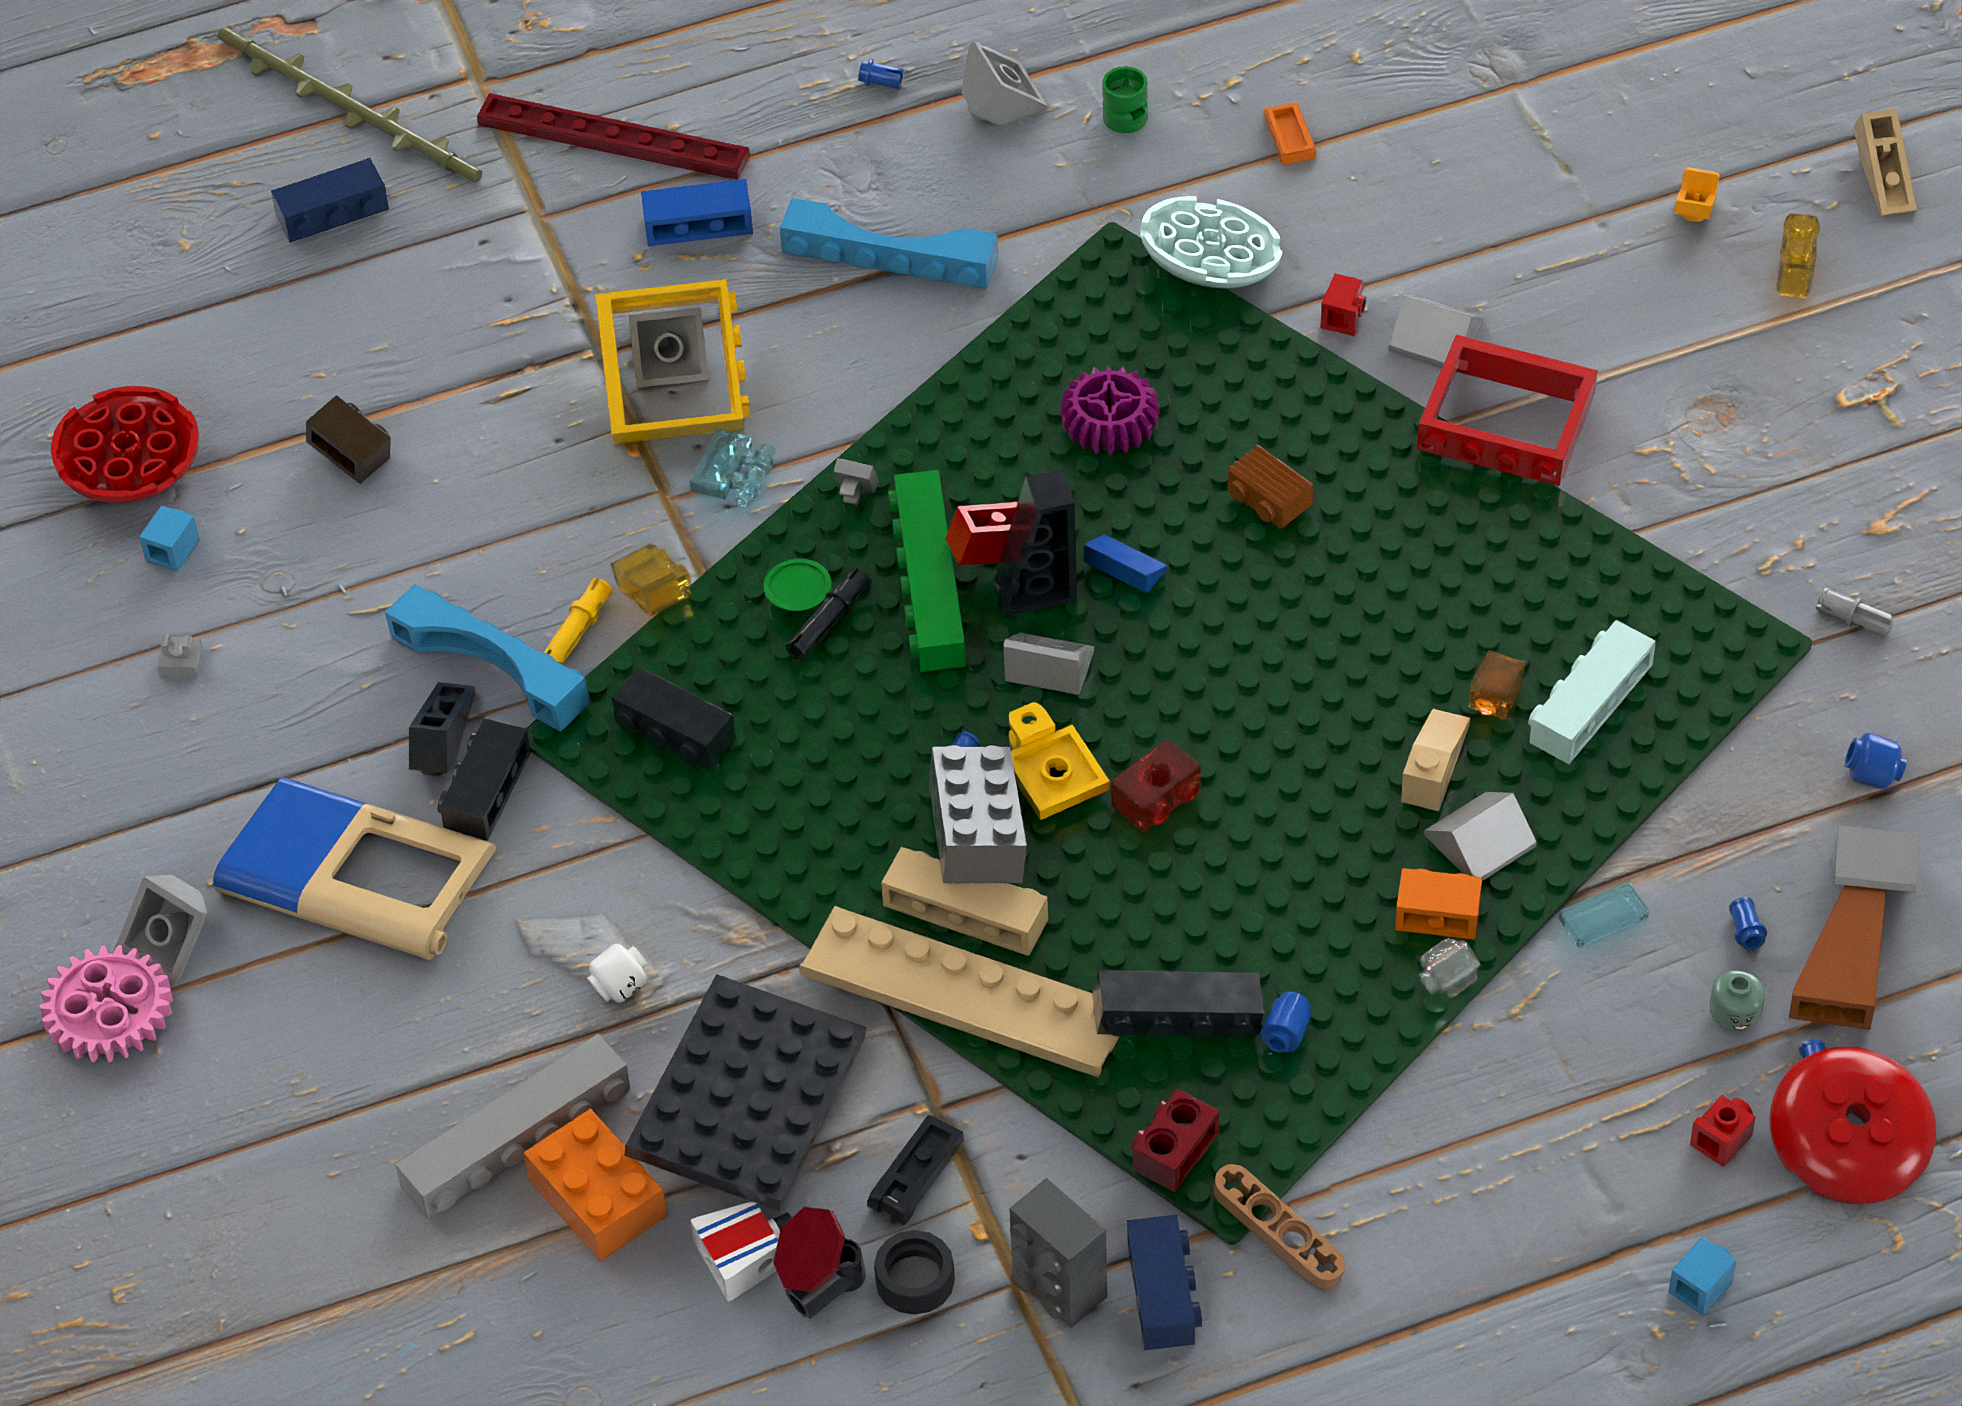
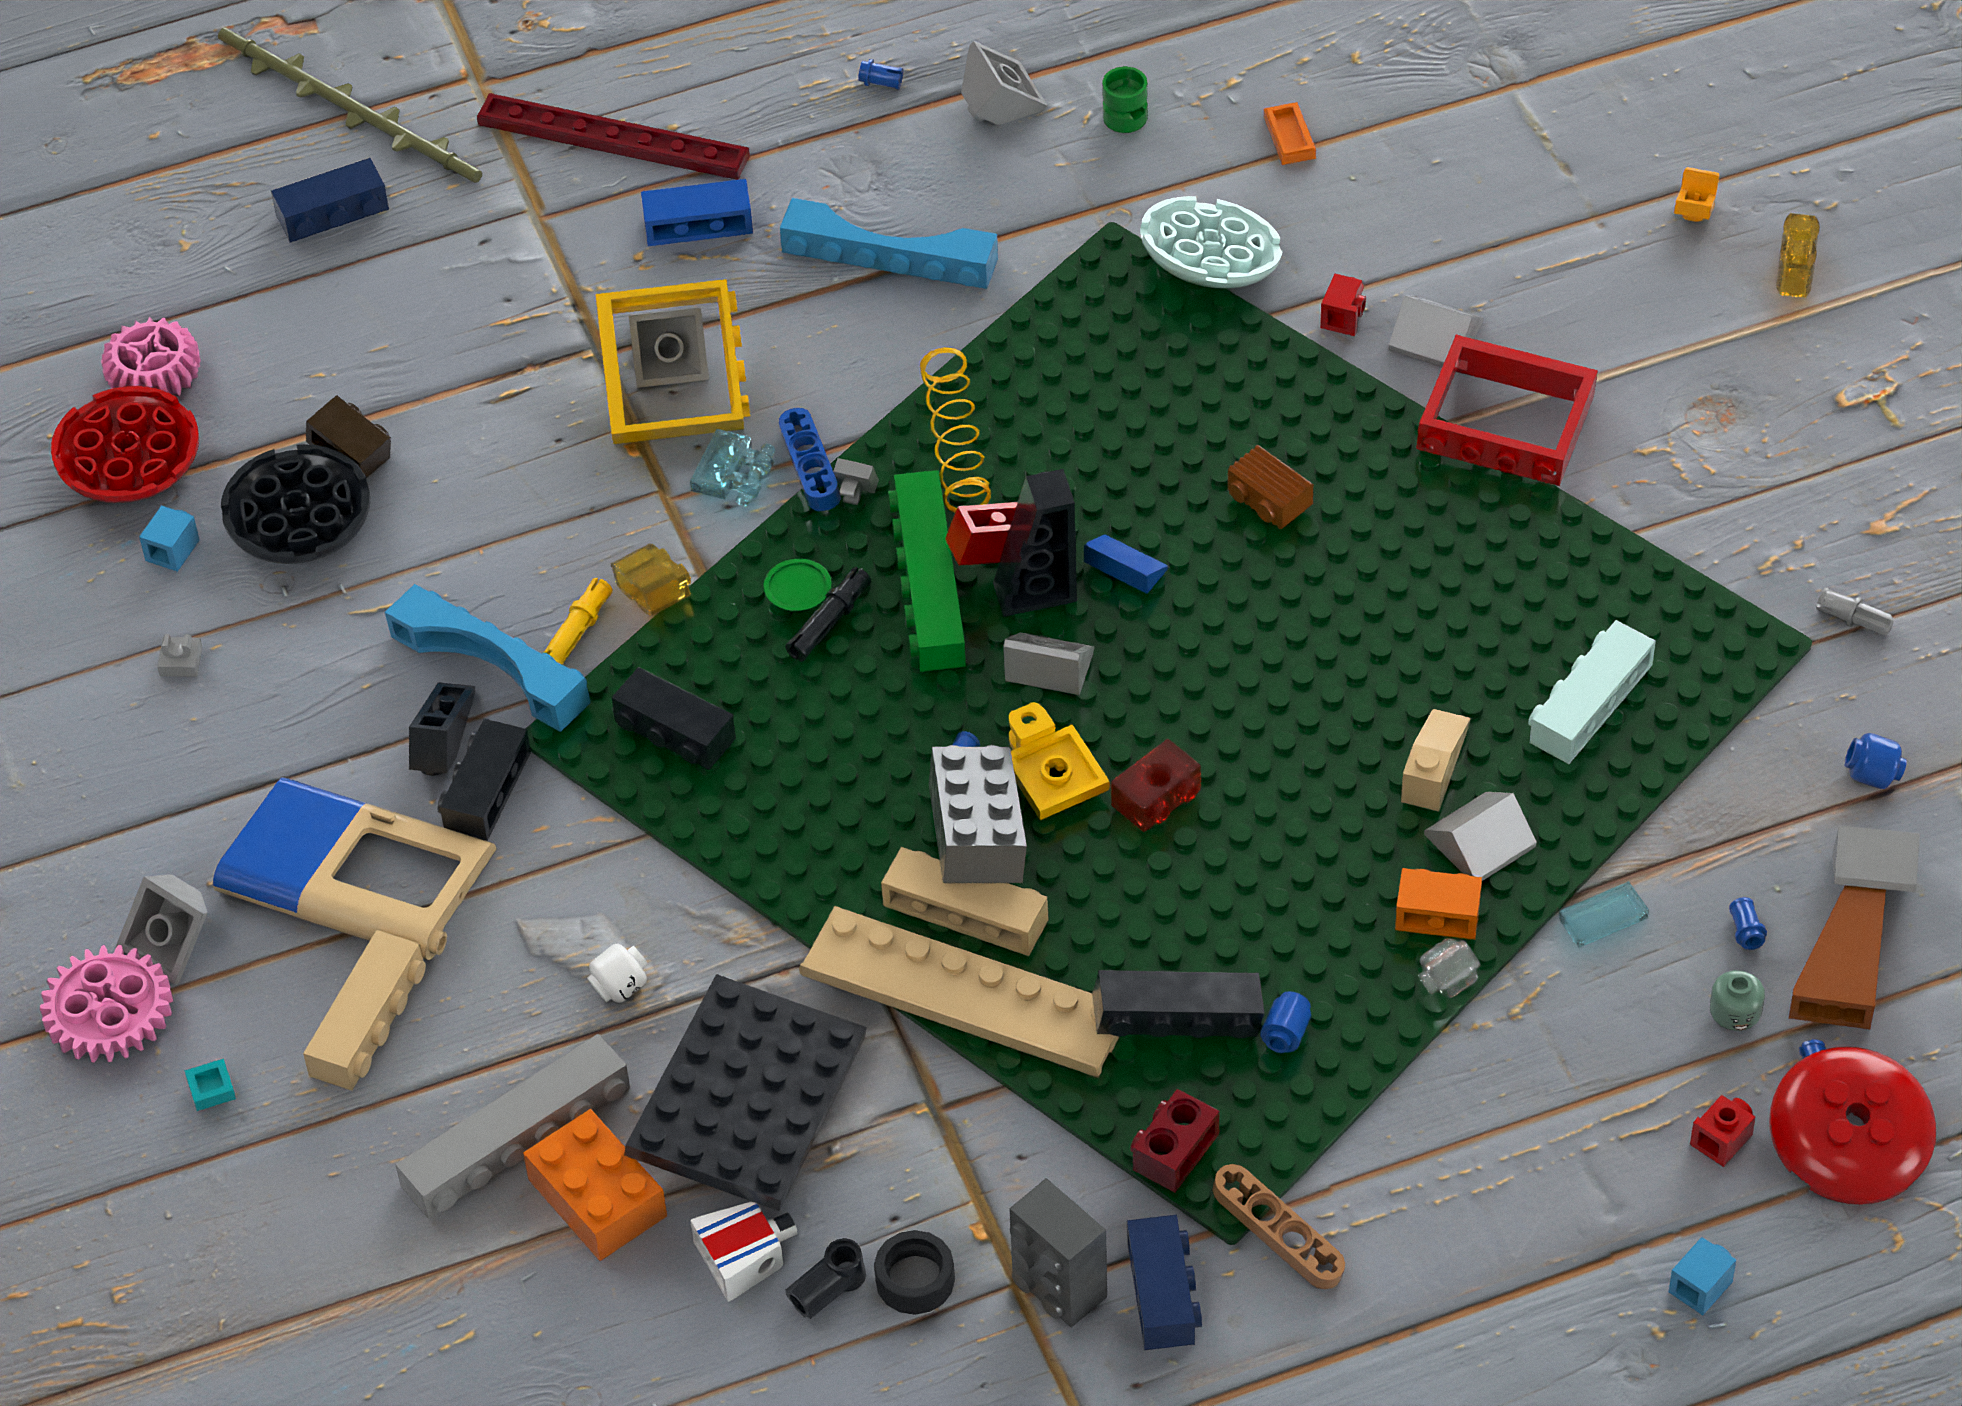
(152, 356): none -> bright pink gear
(210, 1084): none -> teal plate
(295, 504): none -> black brick
(364, 1010): none -> tan brick
(809, 459): none -> blue beam
(809, 1249): dark red piece -> none
(915, 1168): black plate -> none
(971, 480): none -> yellow piece
(1132, 410): magenta gear -> none
(1496, 684): clear orange brick -> none
(1885, 161): tan slope -> none

